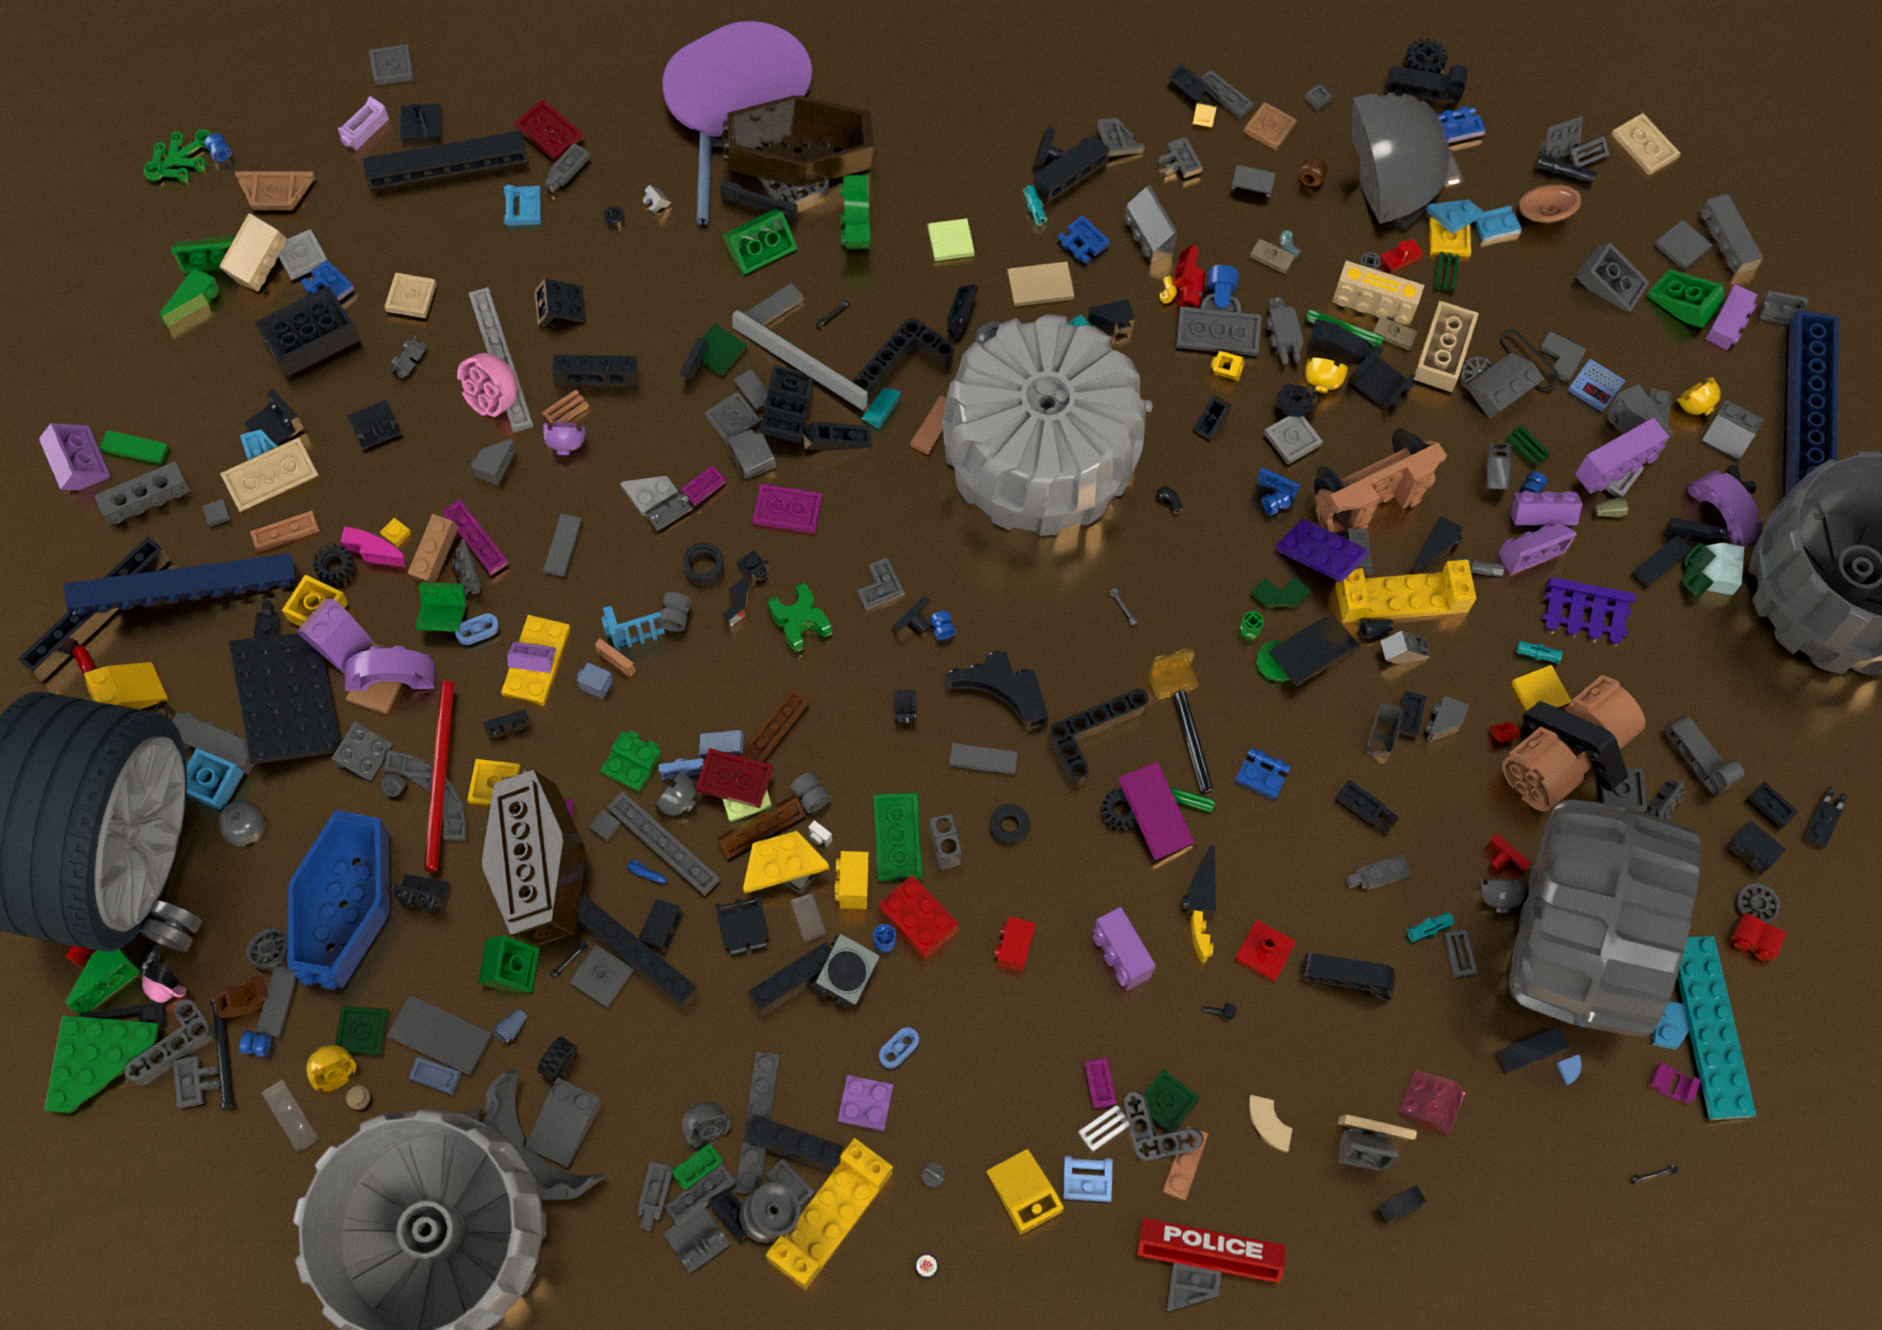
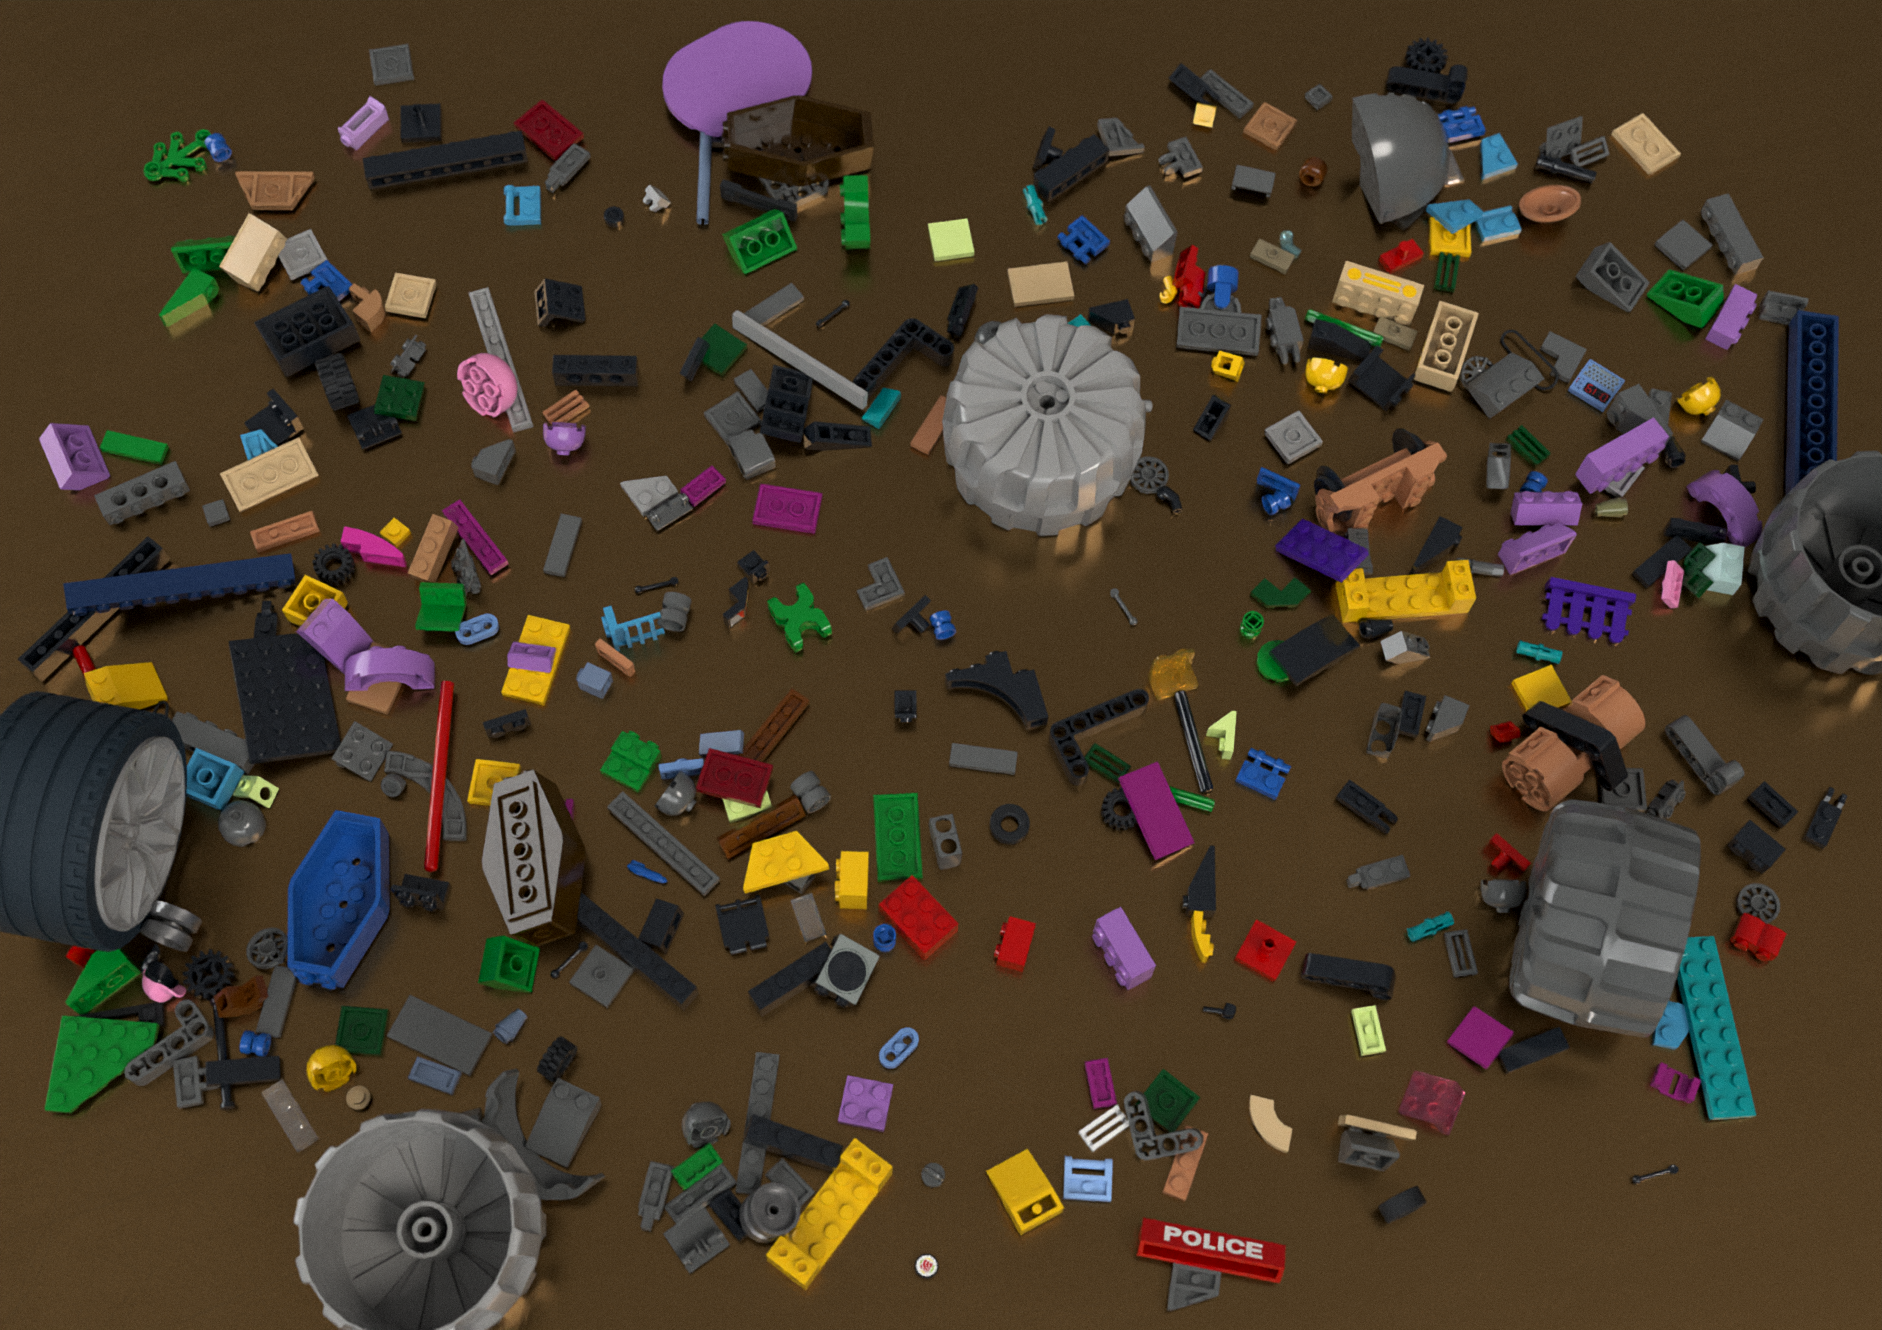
(201, 969): none -> black gear
(242, 1071): none -> black tile
(250, 788): none -> yellowish green bracket
(337, 381): none -> black tyre
(370, 309): none -> medium nougat brick
(399, 397): none -> dark green plate
(604, 825): dark grey tile -> none
(673, 581): none -> black hinge
(699, 549): black tyre -> none
(819, 834): white plate -> none
(1095, 747): none -> dark green tile
(1149, 475): none -> dark grey wheel
(1225, 731): none -> yellowish green slope
(1297, 400): black plate -> none
(1368, 1030): none -> yellowish green plate
(1370, 260): dark grey wheel -> none
(1480, 1037): none -> magenta tile
(1495, 156): none -> dark azure wing
(1570, 1069): medium blue tile -> none
(1672, 584): none -> bright pink plate
(1674, 454): none -> black cone

